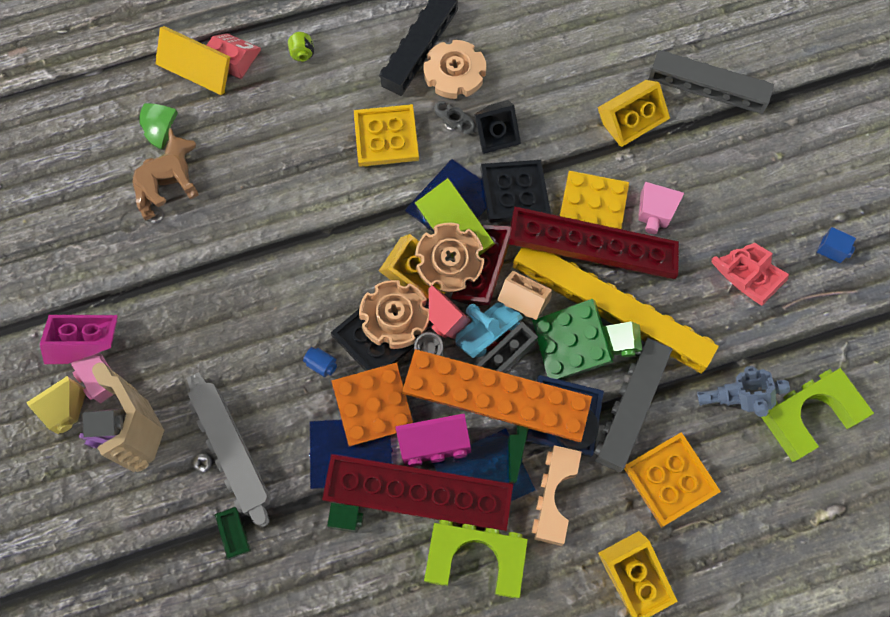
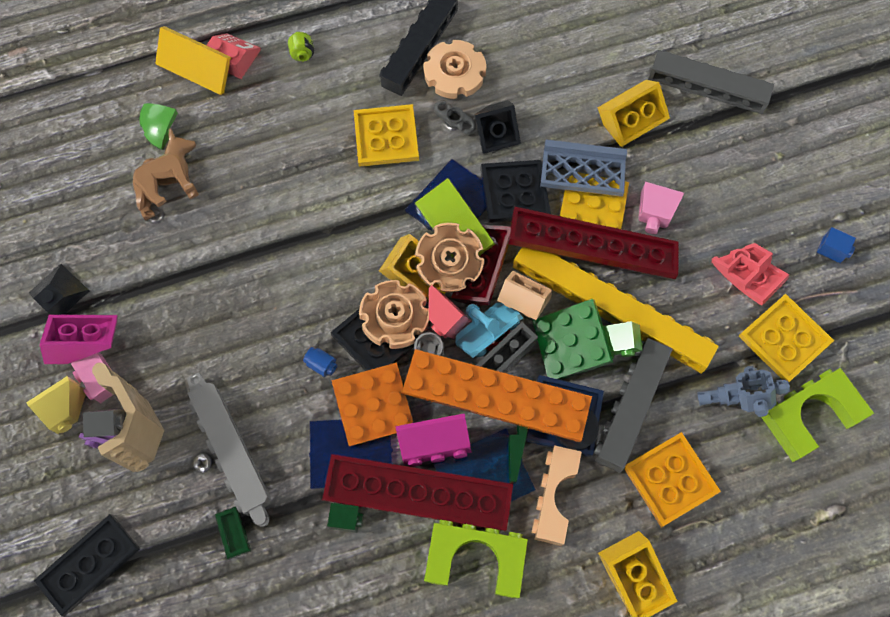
(59, 291): none -> black slope
(86, 565): none -> black tile
(584, 155): none -> sand blue fence
(786, 338): none -> yellow plate

